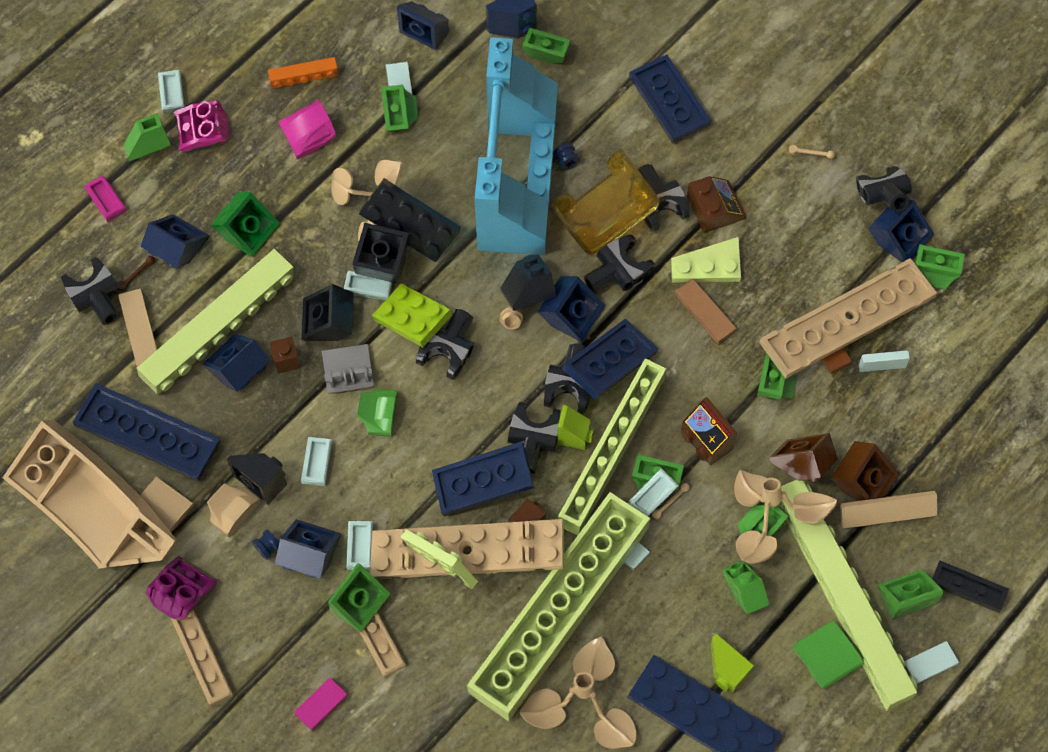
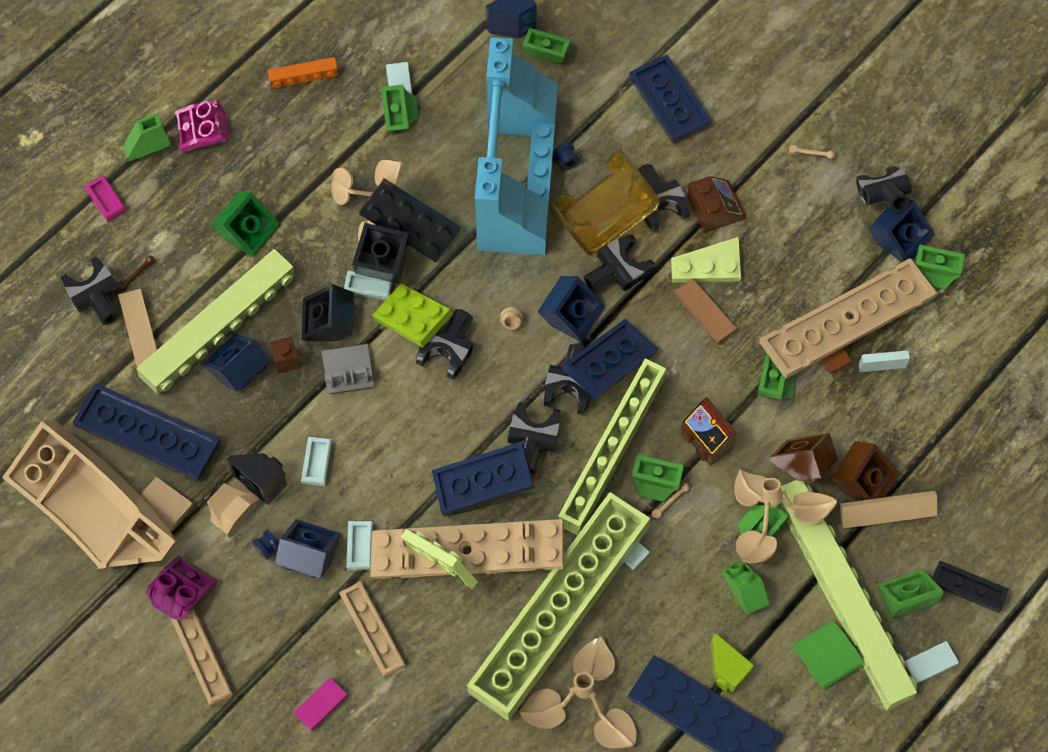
(171, 91): light aqua tile -> none
(173, 240): dark blue slope -> none
(308, 129): dark pink slope -> none
(358, 598): bright green slope -> none
(378, 411): bright green slope -> none
(422, 24): dark blue slope -> none
(528, 283): black slope -> none
(528, 512): reddish brown brick -> none
(573, 429): lime slope -> none
(653, 493): light aqua tile -> none

